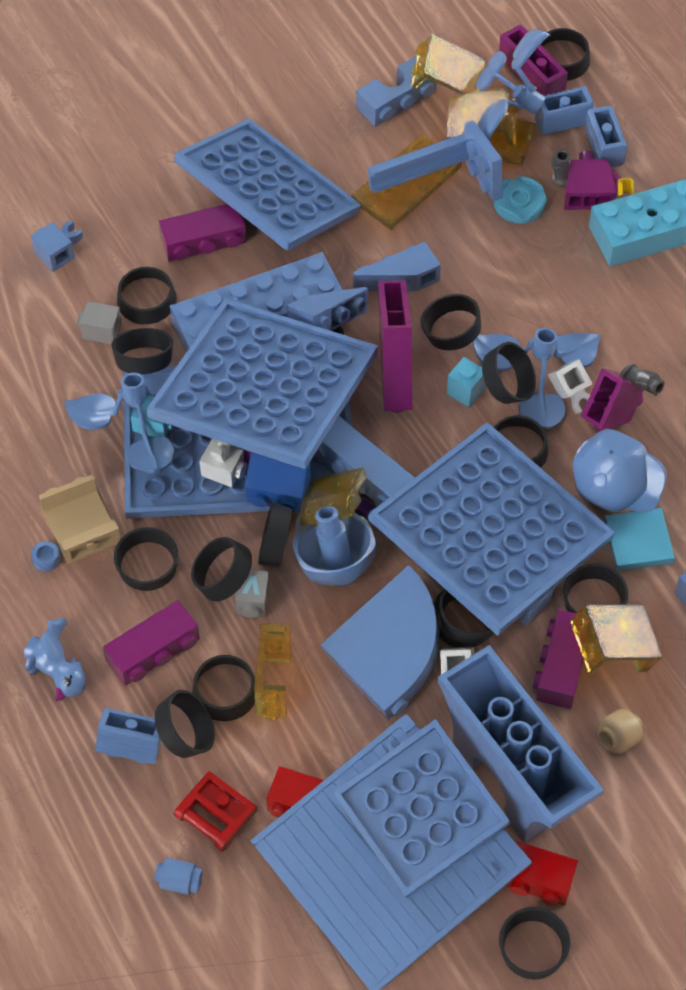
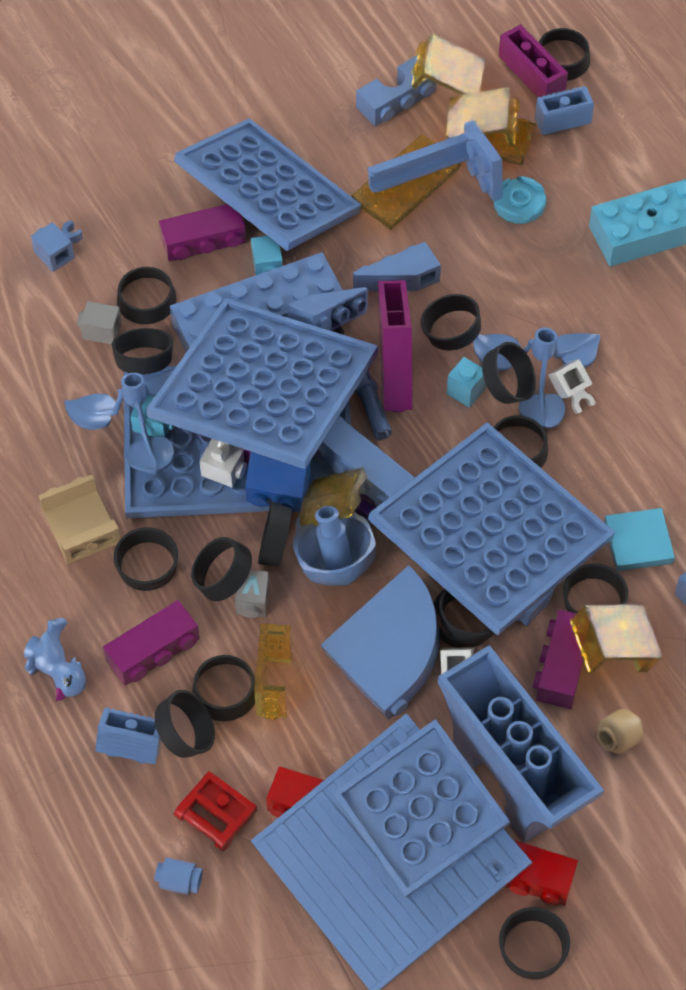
(45, 556): medium blue tile -> none
(265, 254): none -> medium azure brick
(368, 393): none -> medium blue pin
(524, 95): medium blue plant -> none
(587, 180): magenta torso -> none
(606, 135): medium blue brick -> none
(618, 395): magenta torso -> none
(618, 473): medium blue piece -> none

